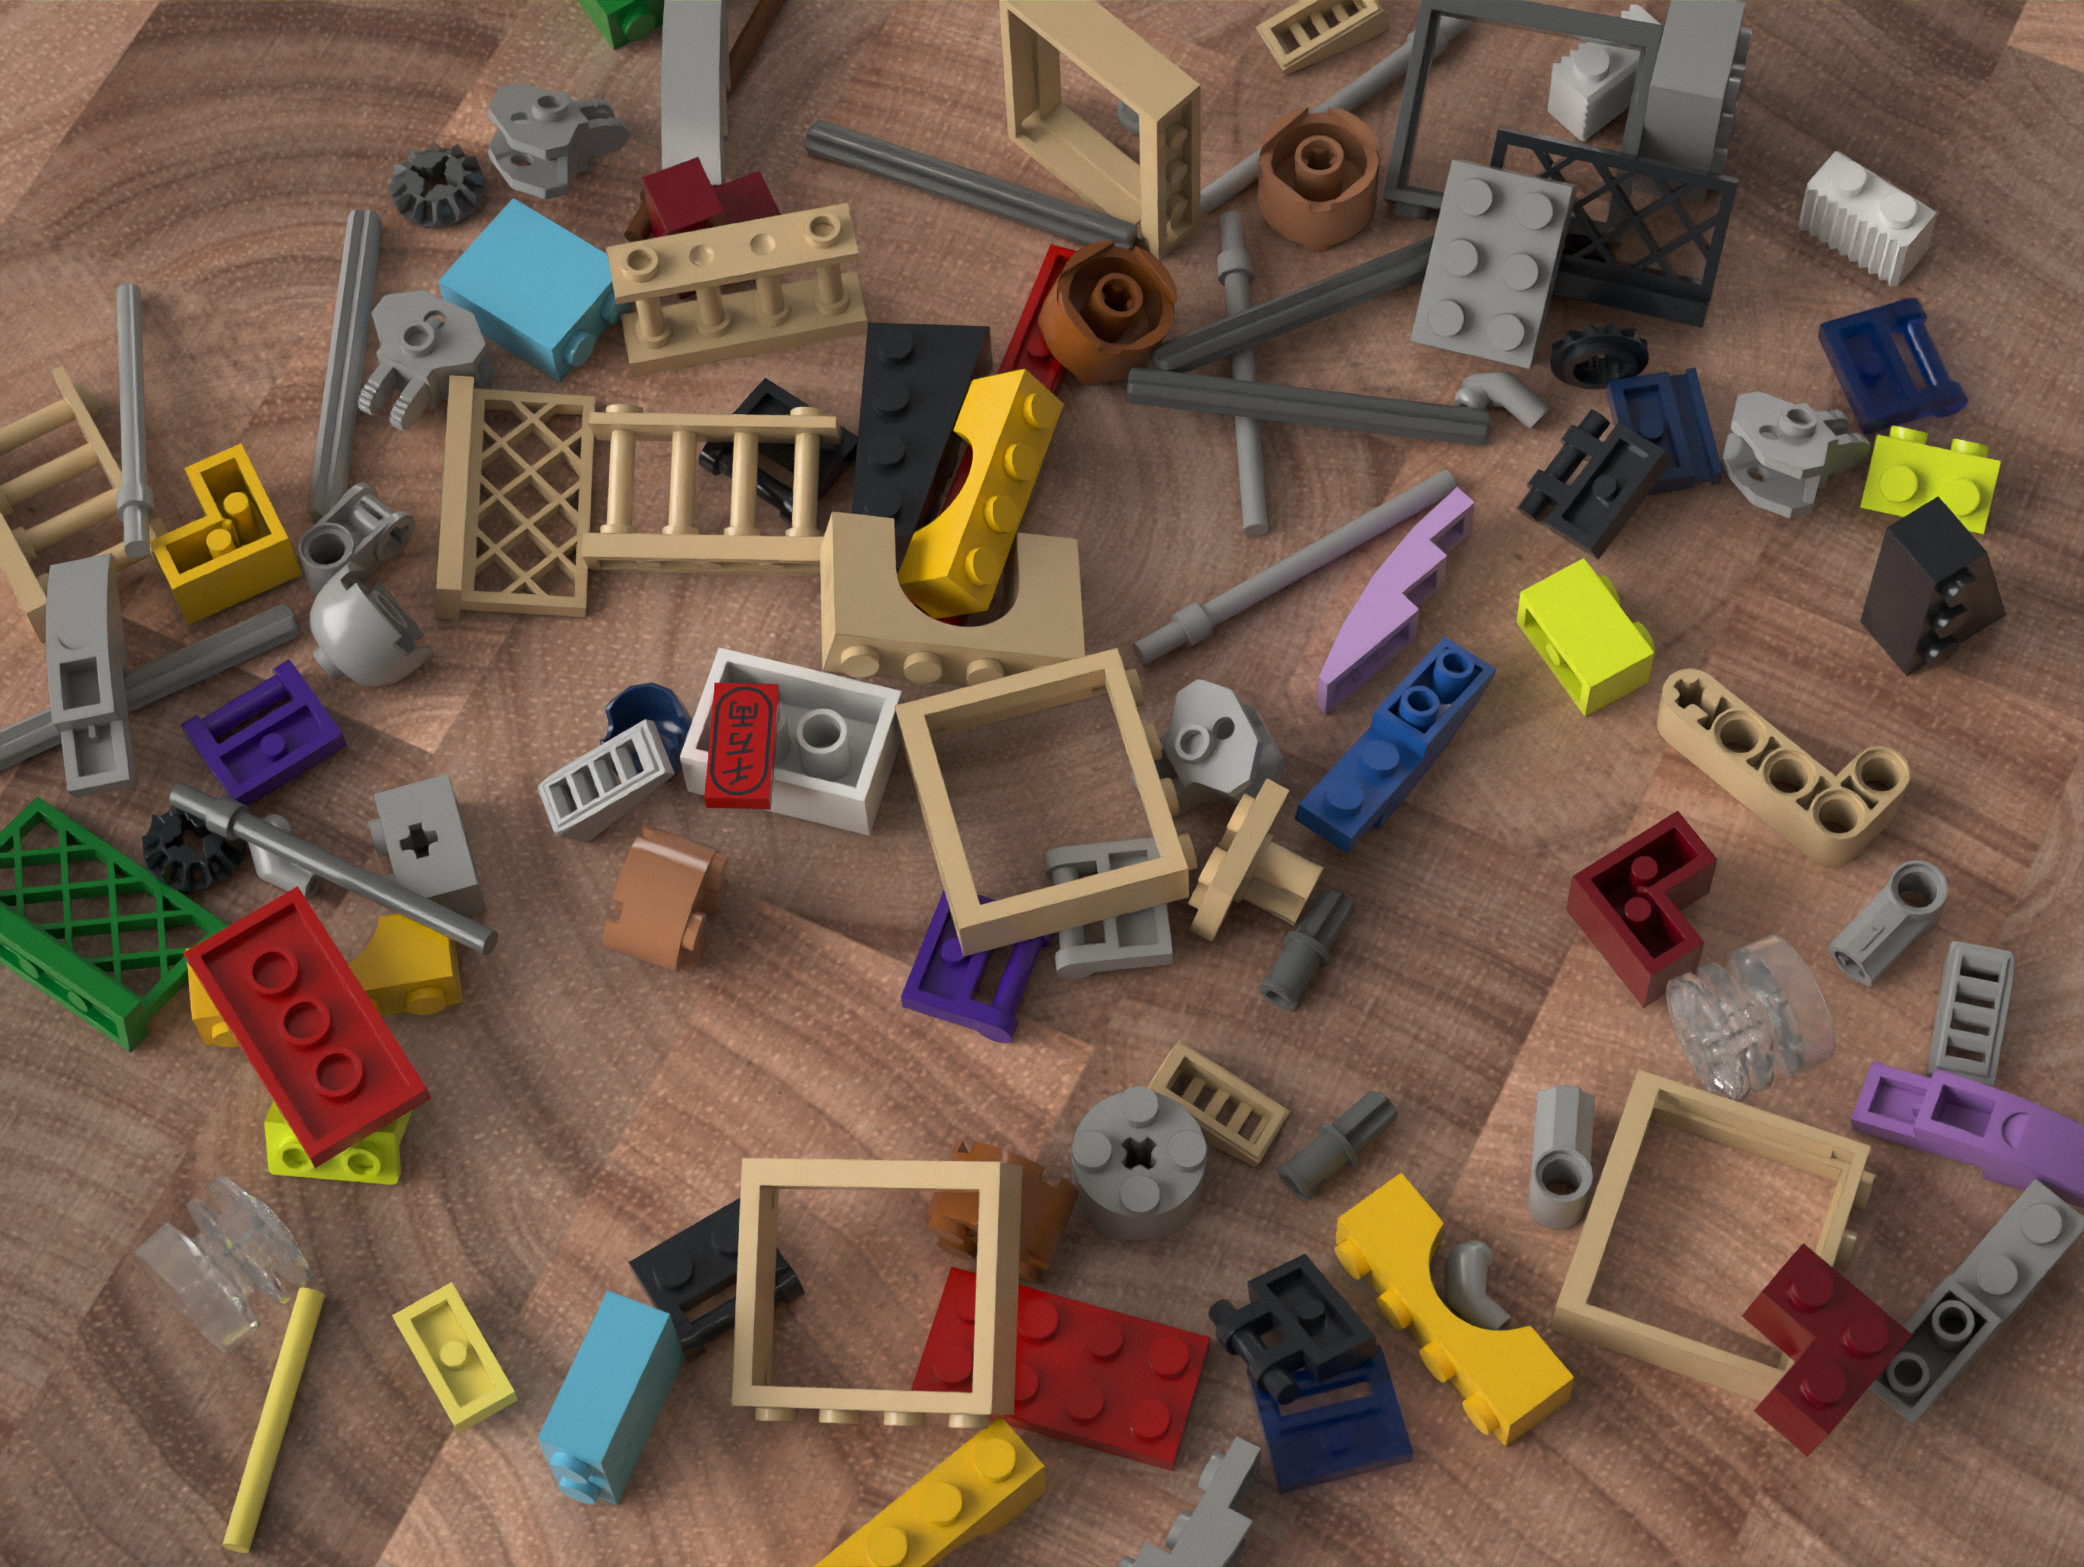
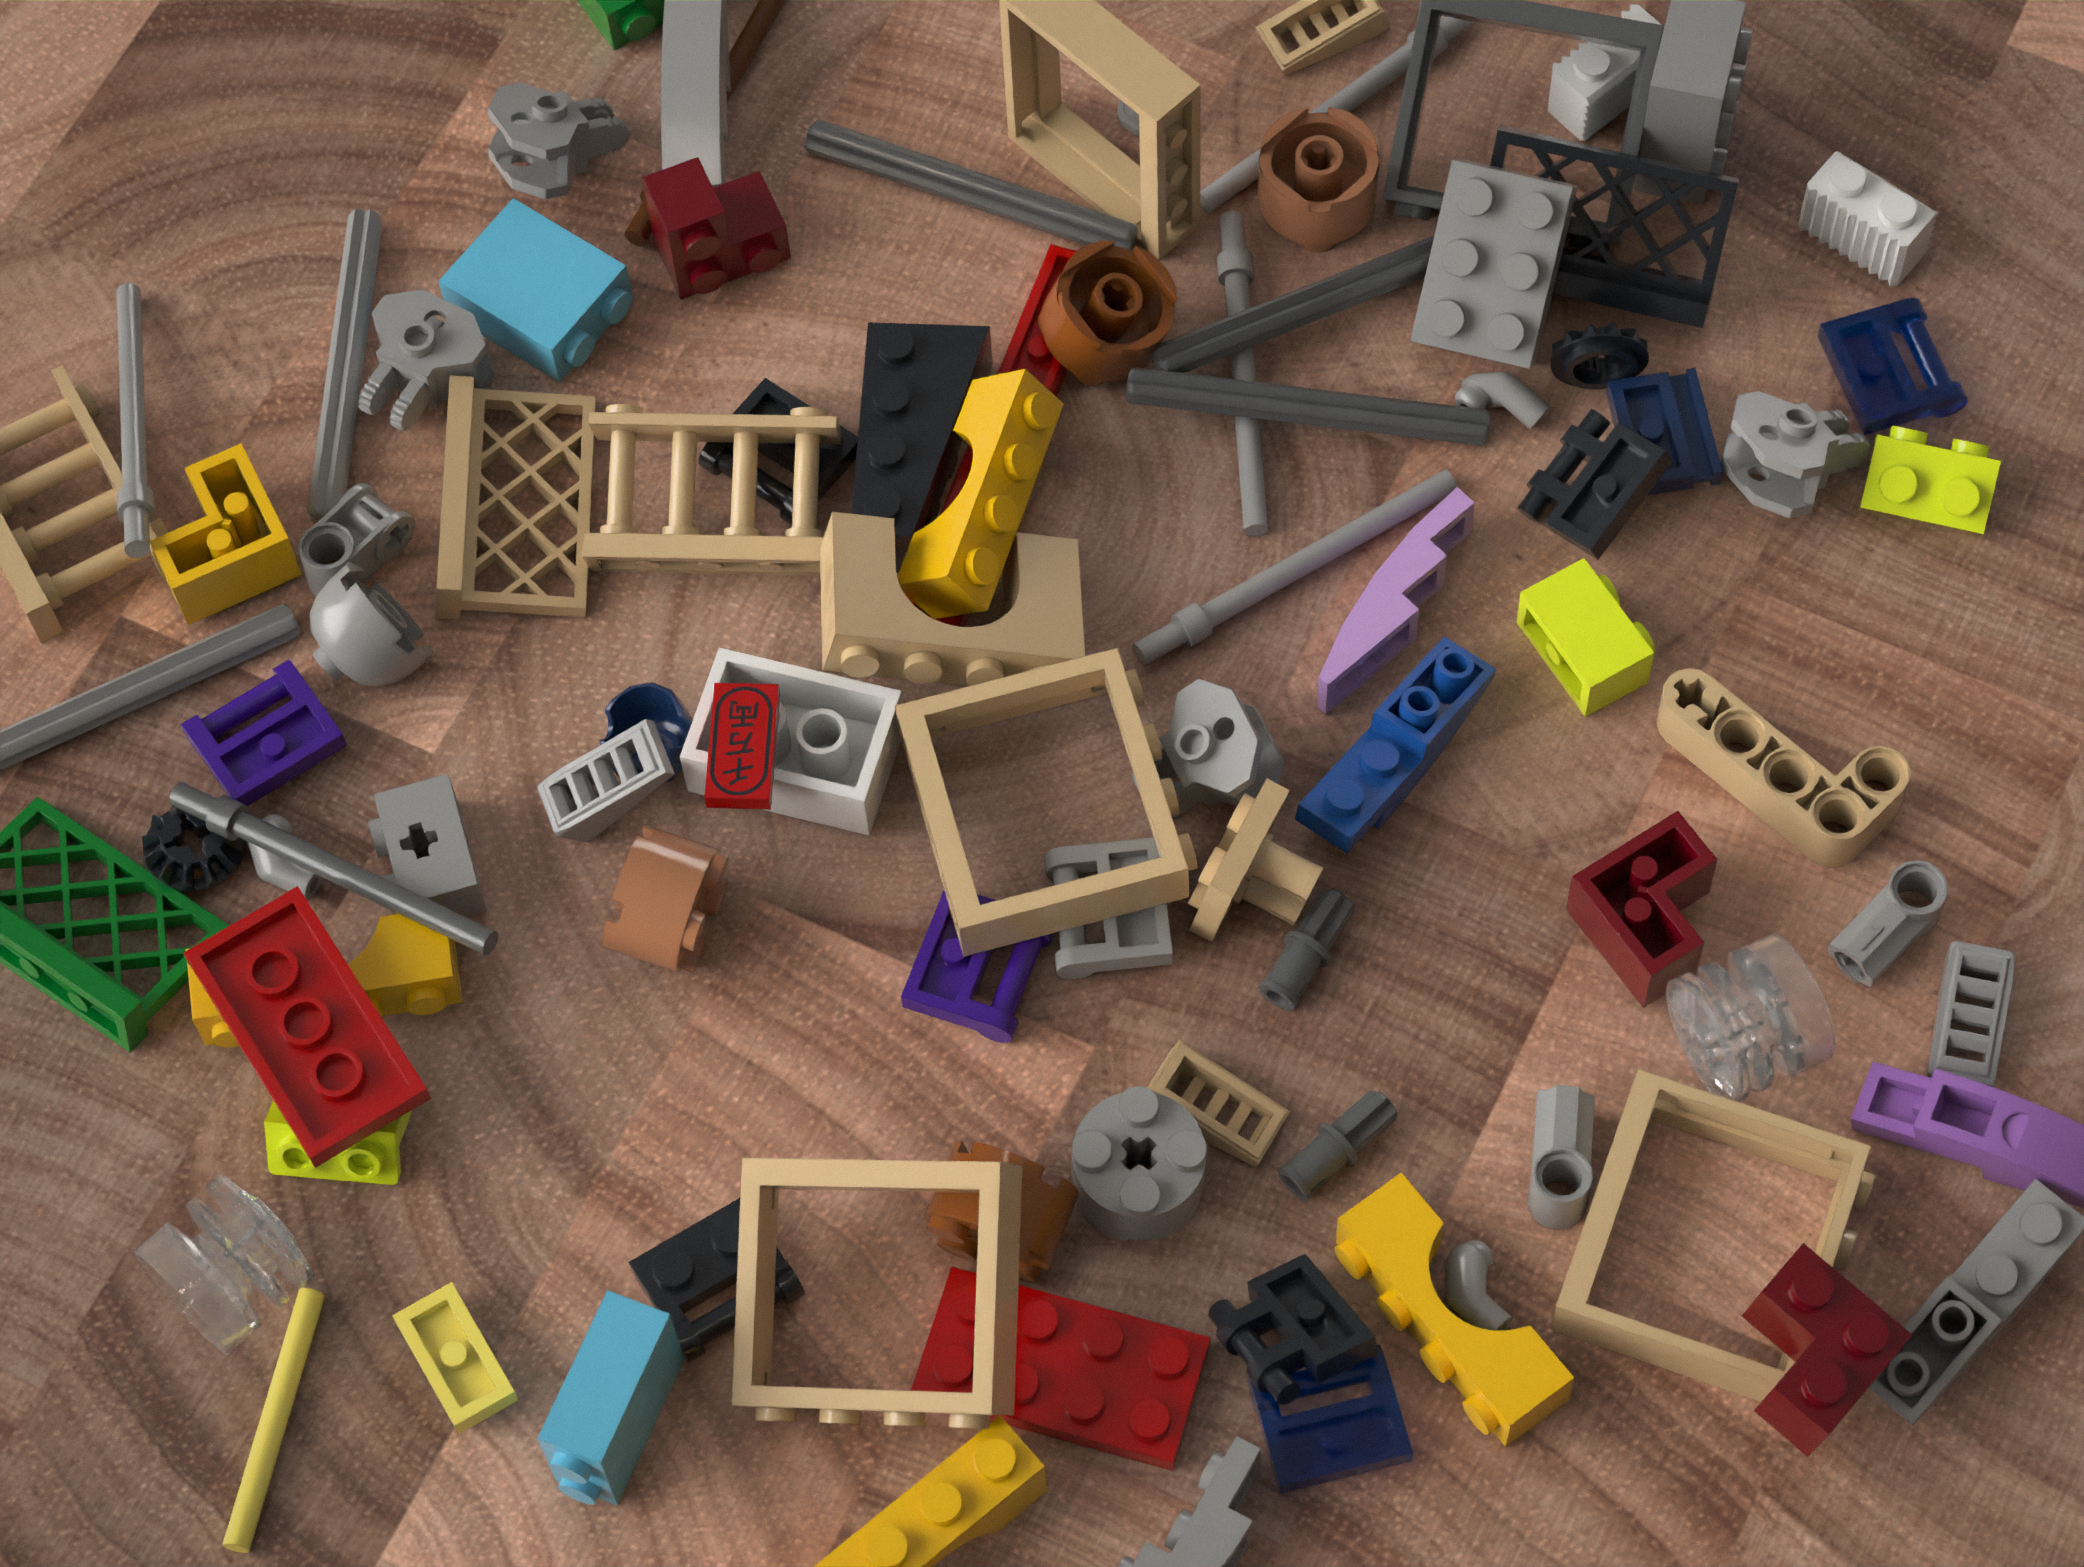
(86, 675): light grey slope -> none
(444, 203): dark grey gear -> none
(745, 321): tan fence -> none
(1929, 589): black wedge -> none

